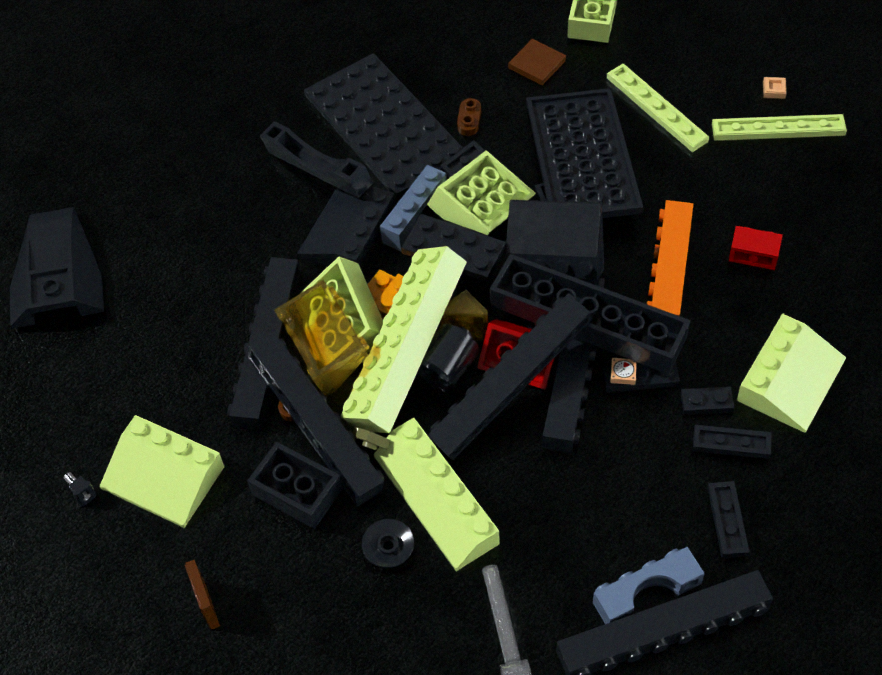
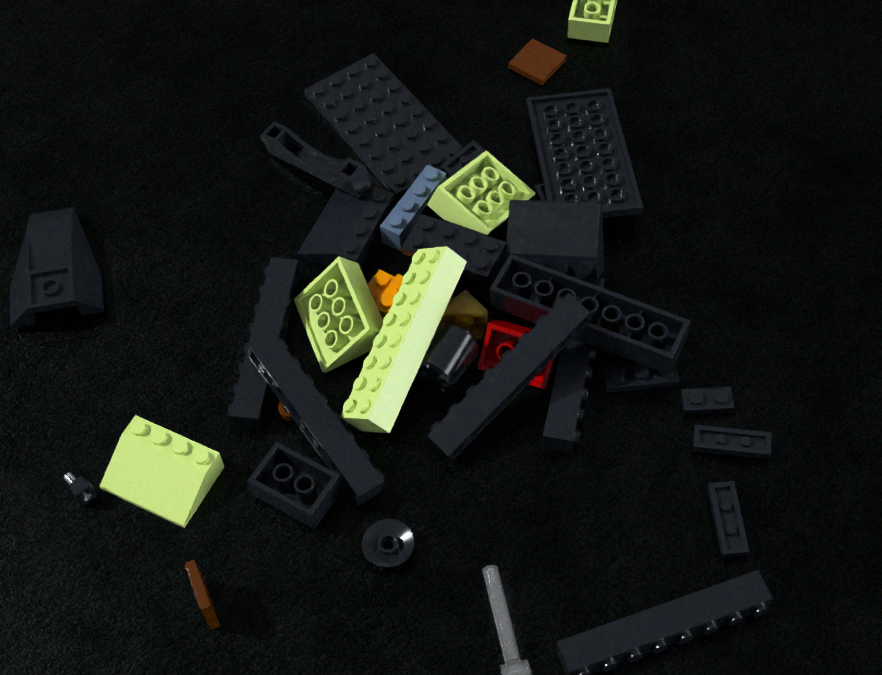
(323, 336): clear yellow windscreen -> none
(370, 439): olive plate -> none
(437, 495): yellowish green slope -> none
(469, 117): reddish brown plate -> none
(623, 371): tile -> none
(658, 107): yellowish green tile -> none
(671, 256): orange brick -> none
(676, 572): sand blue arch -> none
(755, 247): red brick -> none
(774, 87): light nougat tile -> none
(779, 127): yellowish green tile -> none
(791, 374): yellowish green slope -> none

